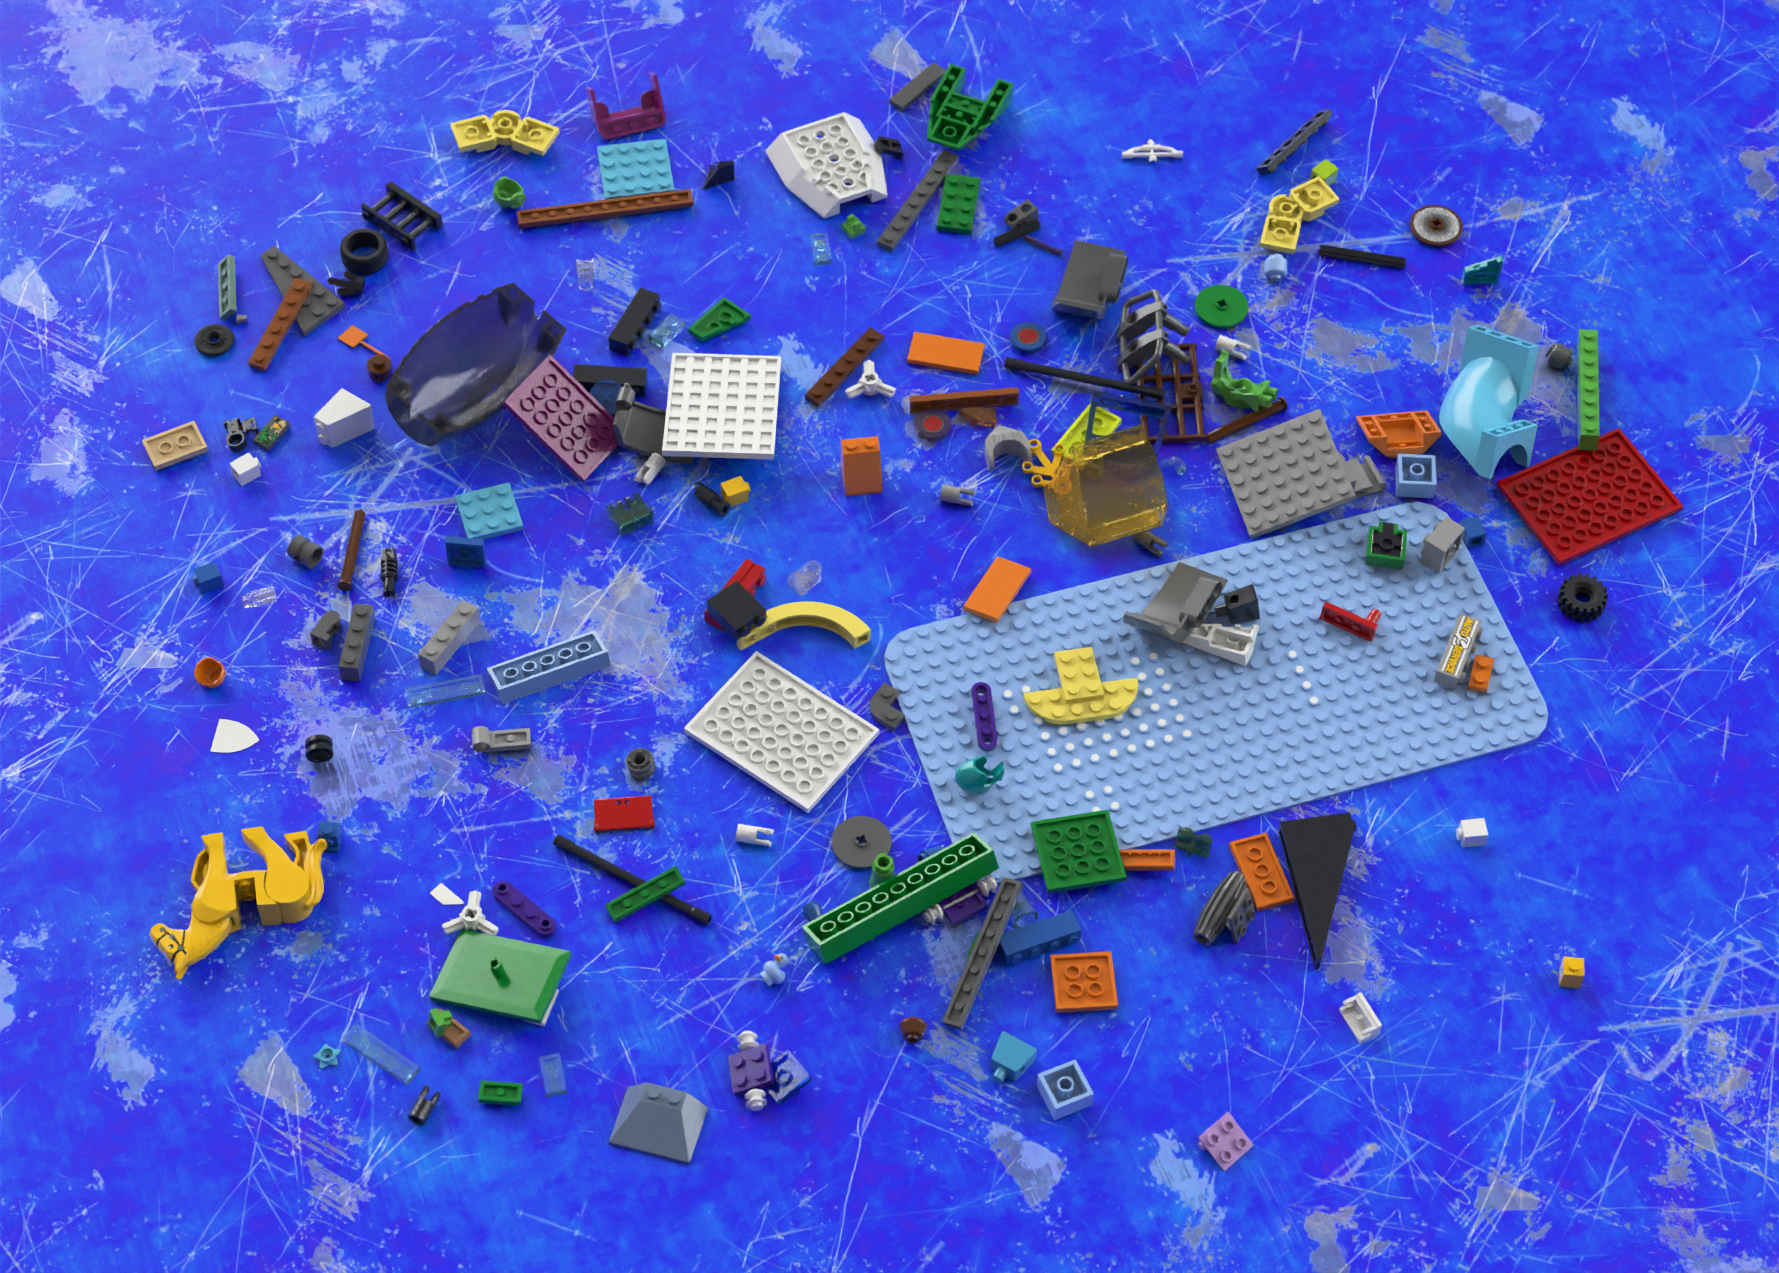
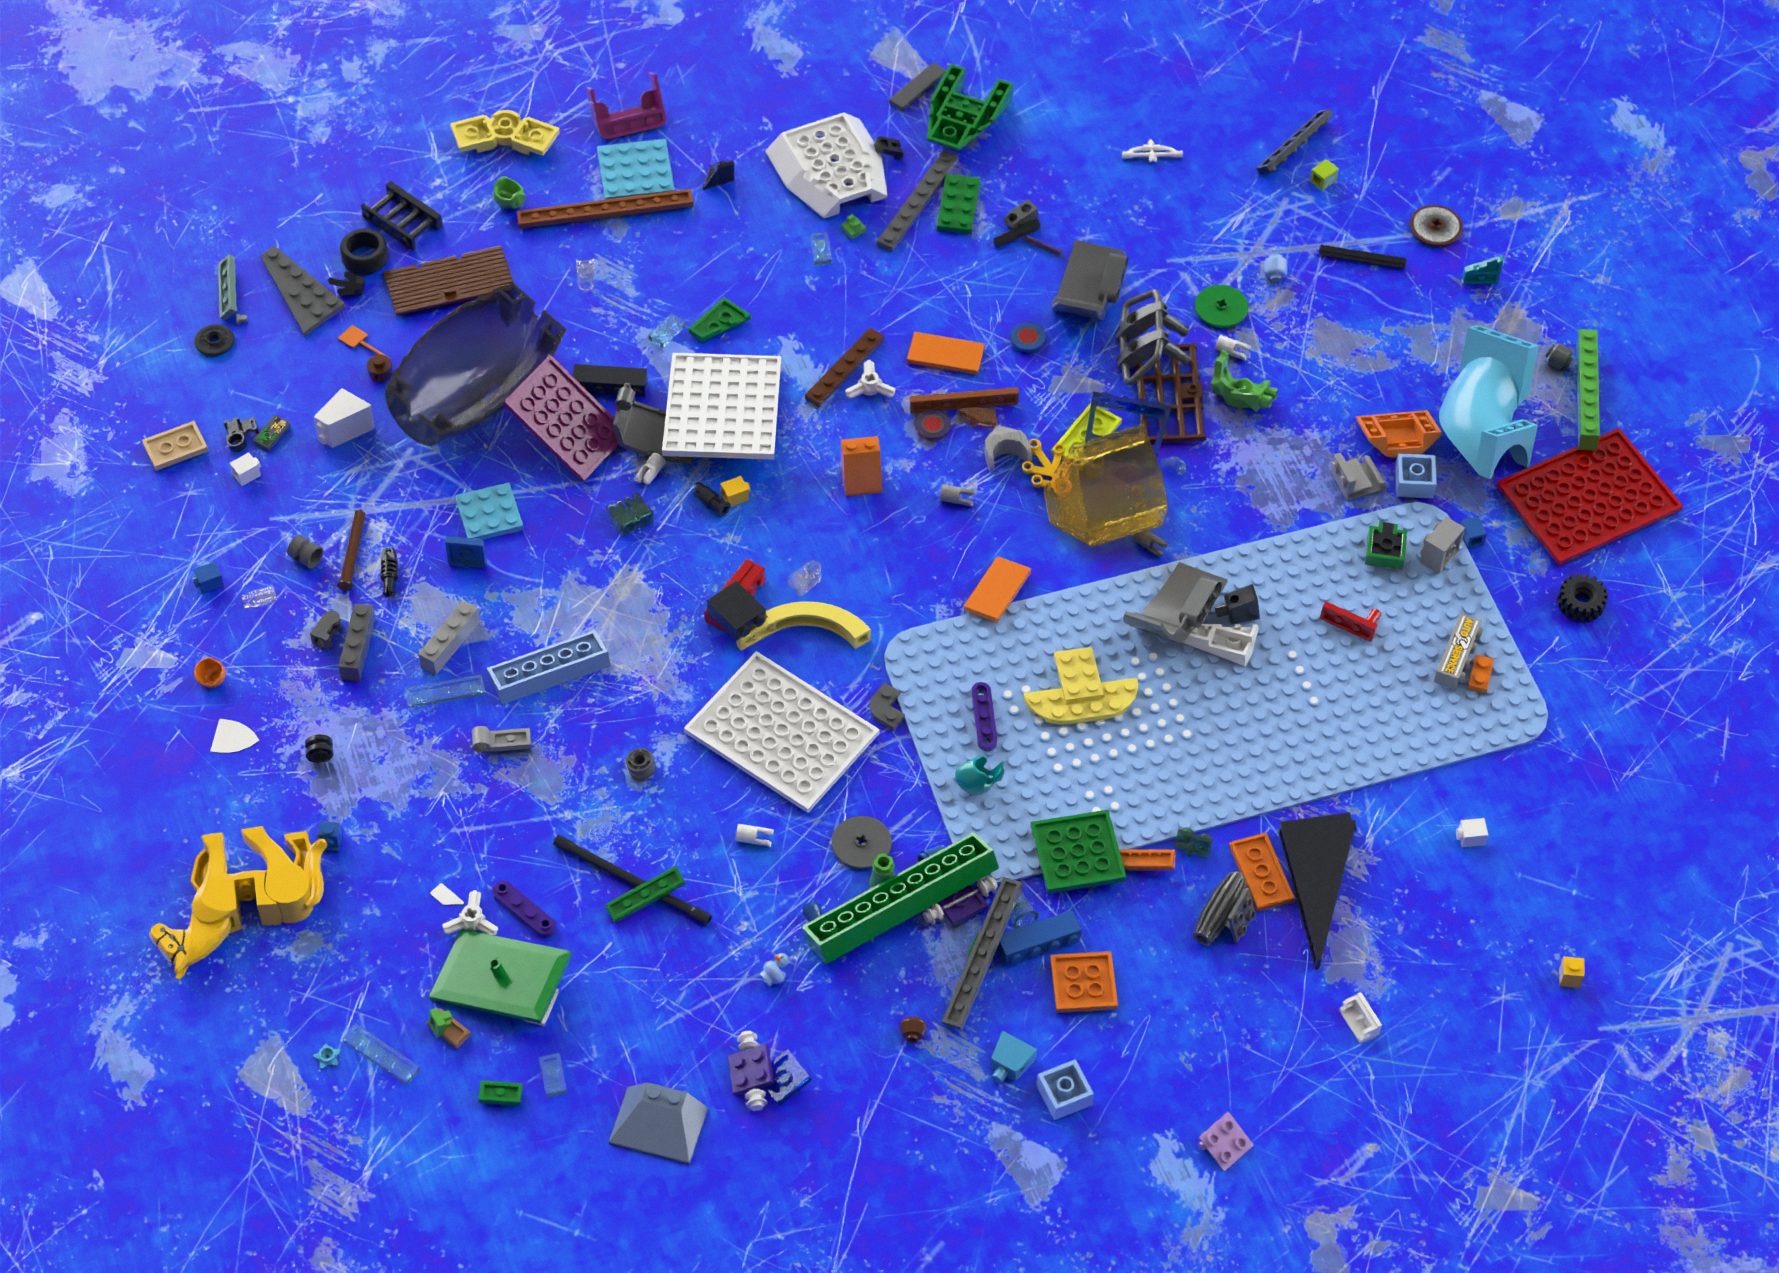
(280, 324): dark orange plate -> none
(423, 1107): black hinge -> none
(447, 280): none -> reddish brown door
(606, 394): blue tile -> none
(623, 815): red door -> none
(634, 321): black brick -> none
(1149, 391): black piece -> none
(1246, 420): reddish brown axle -> none
(1286, 214): light yellow plate -> none
(1286, 473): light grey plate -> none

